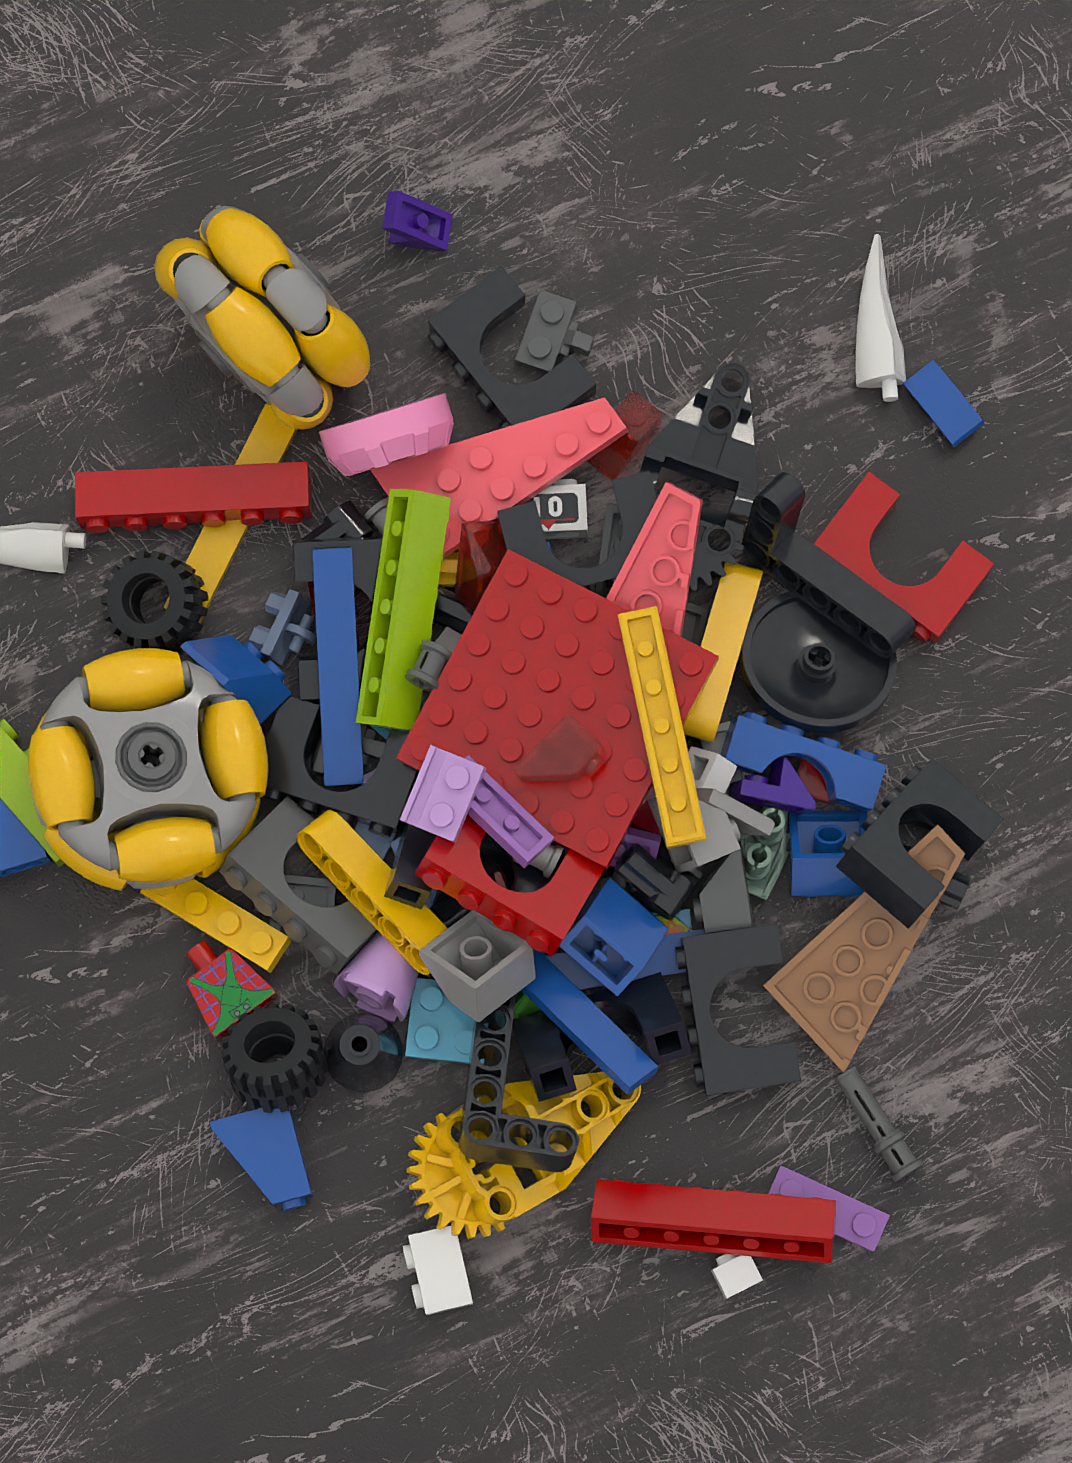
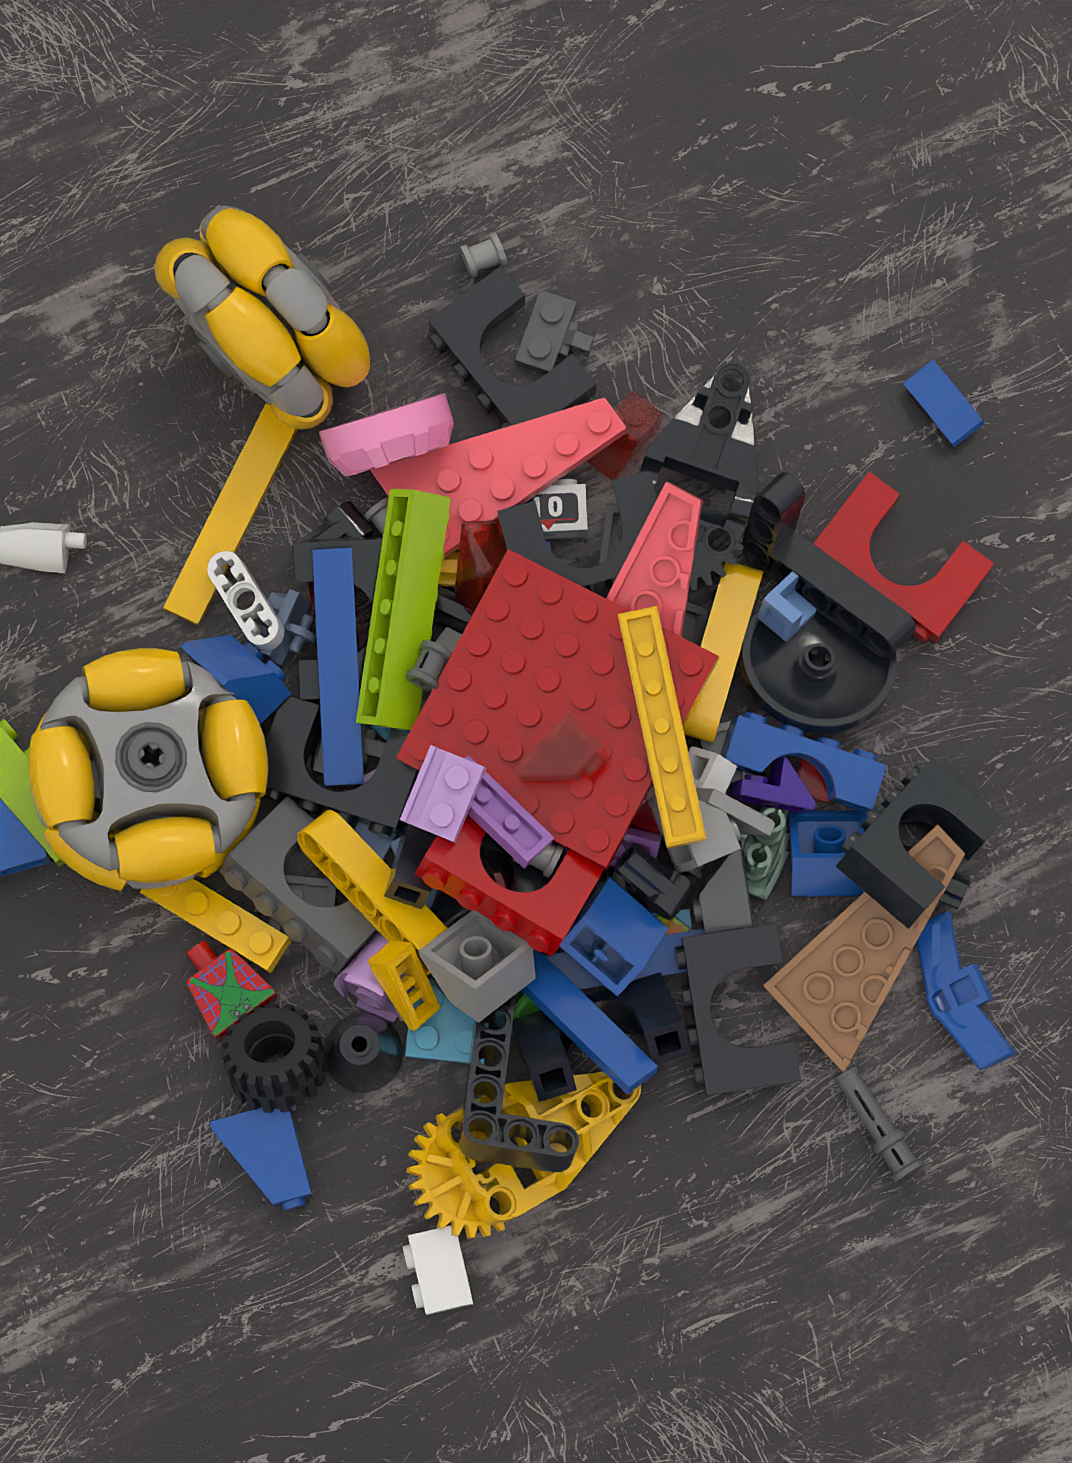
(128, 588): black tyre -> none
(193, 496): red brick -> none
(260, 607): none -> white beam
(388, 966): none -> yellow slope
(416, 222): dark purple slope -> none
(483, 255): none -> light grey bush
(713, 1221): red brick -> none
(735, 1274): white plate -> none
(786, 609): none -> medium blue panel
(854, 1219): medium lavender plate -> none
(877, 340): white piece -> none
(958, 994): none -> blue plate

